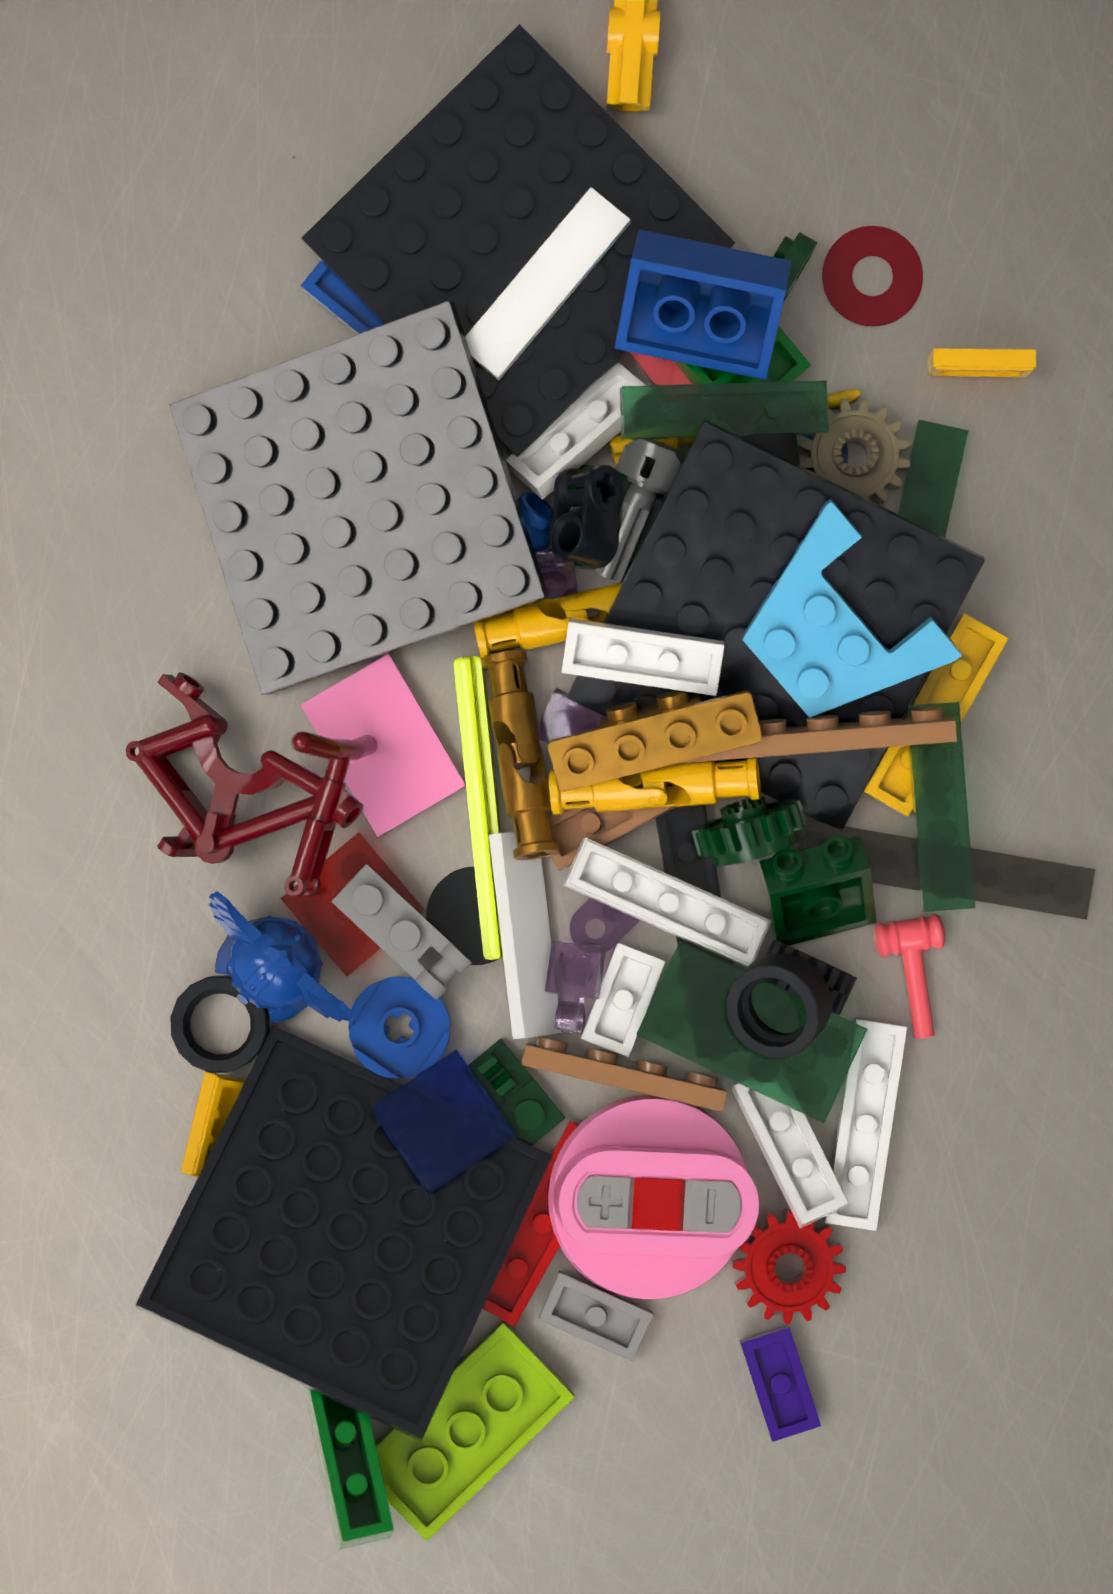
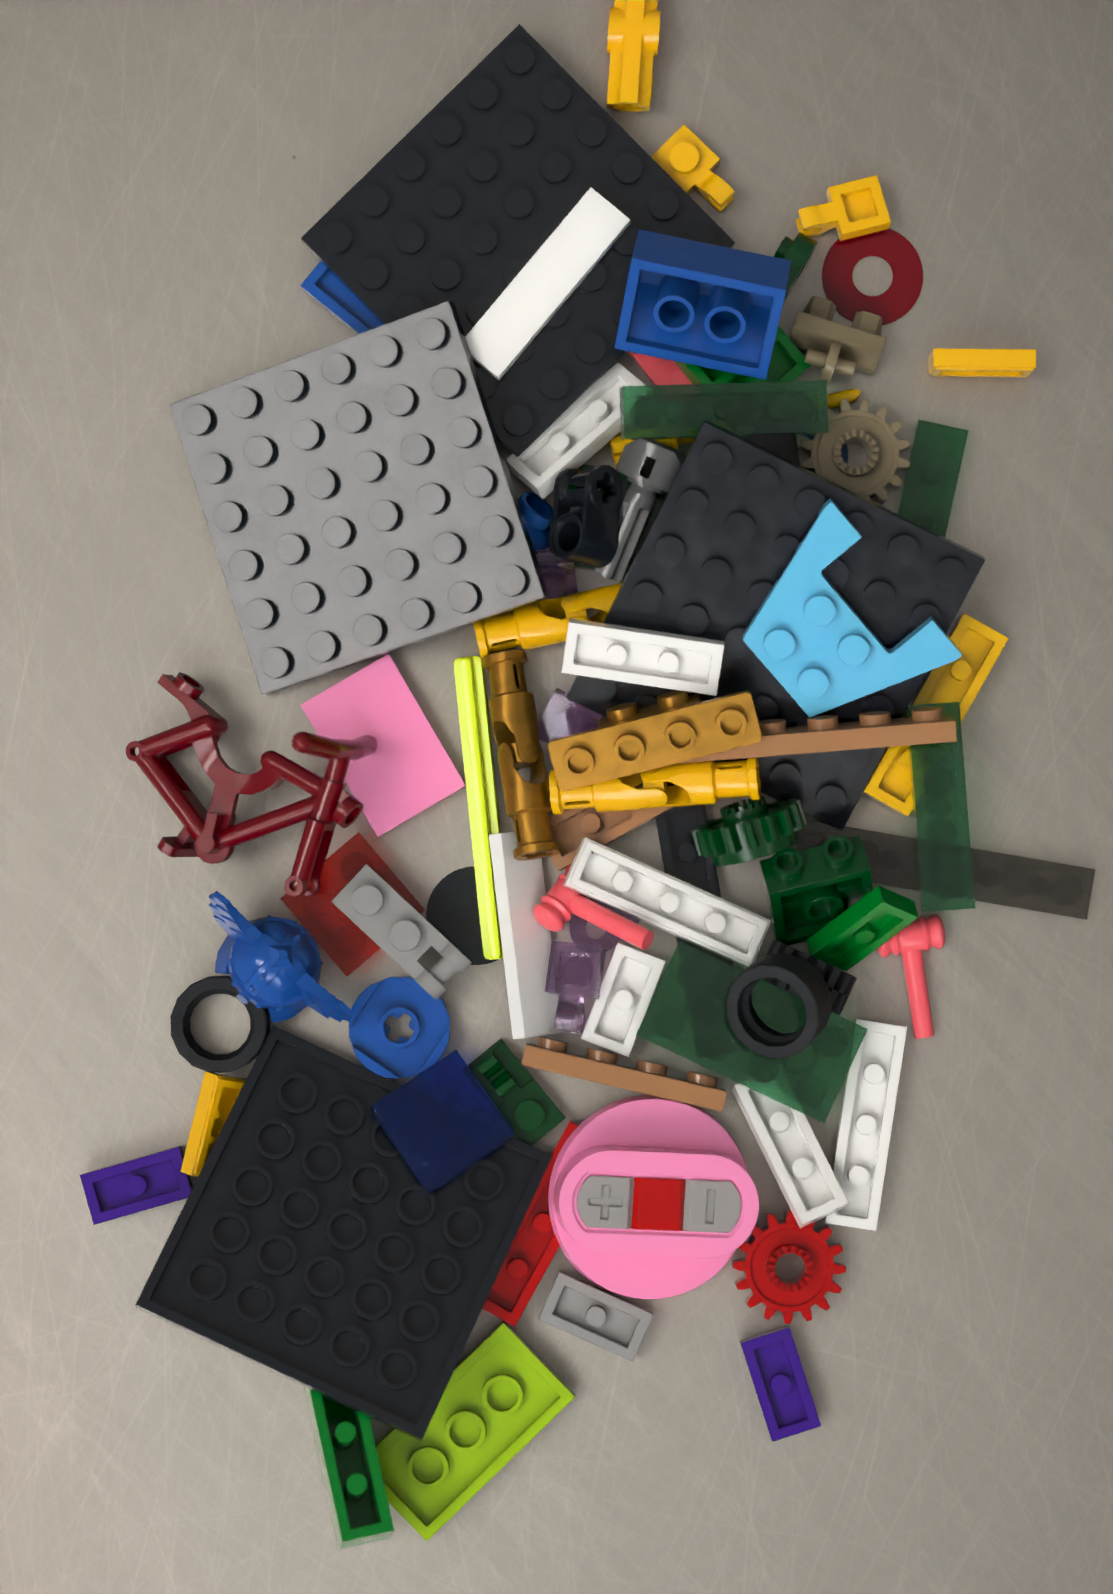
(136, 1185): none -> dark purple plate
(562, 902): none -> coral piece
(691, 167): none -> yellow plate
(836, 345): none -> dark tan hips
(852, 208): none -> yellow plate
(862, 928): none -> green plate

